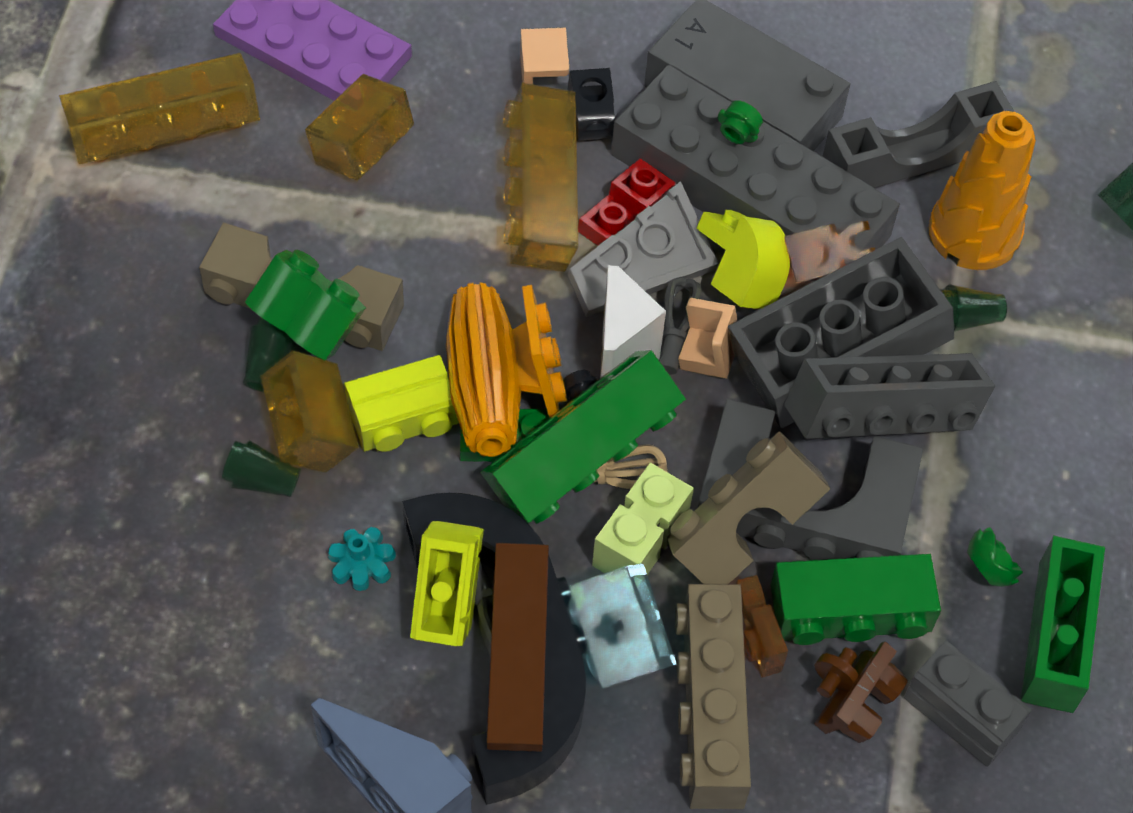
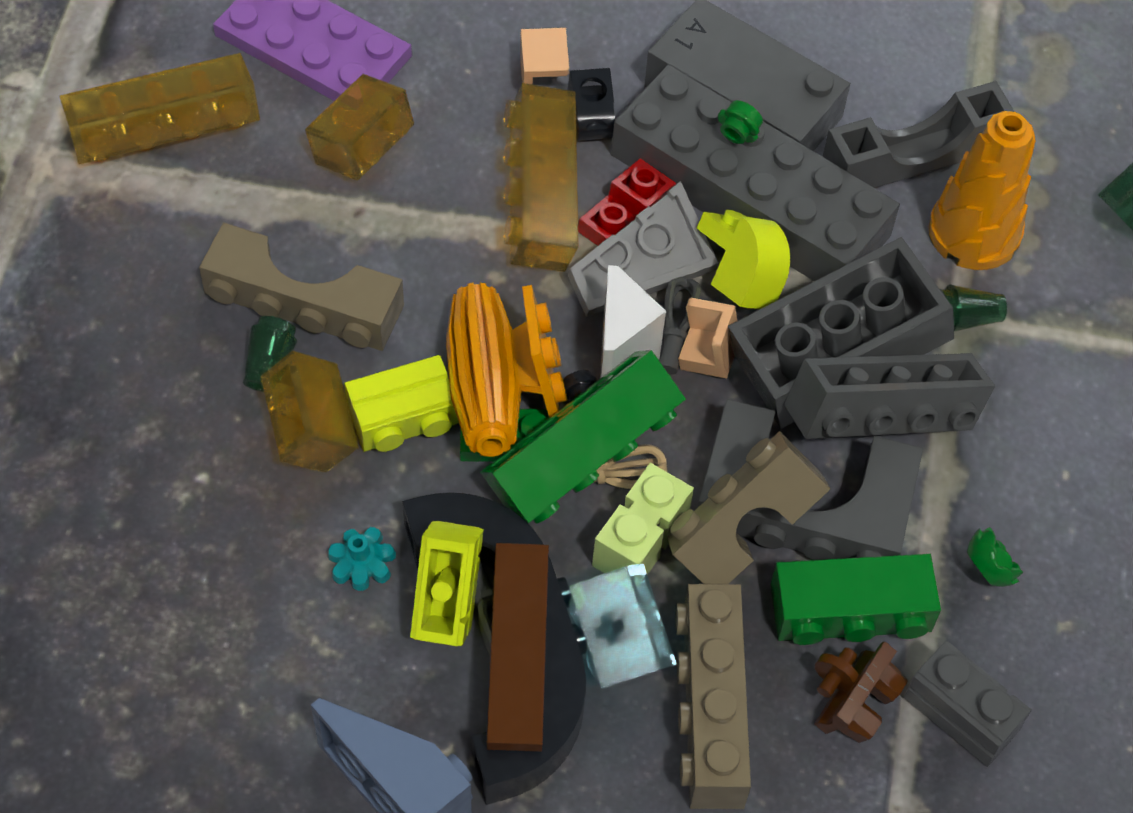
(259, 470): clear green cone -> none
(305, 303): green brick -> none
(762, 634): clear orange plate -> none
(822, 250): clear orange plate -> none
(1063, 624): green brick -> none

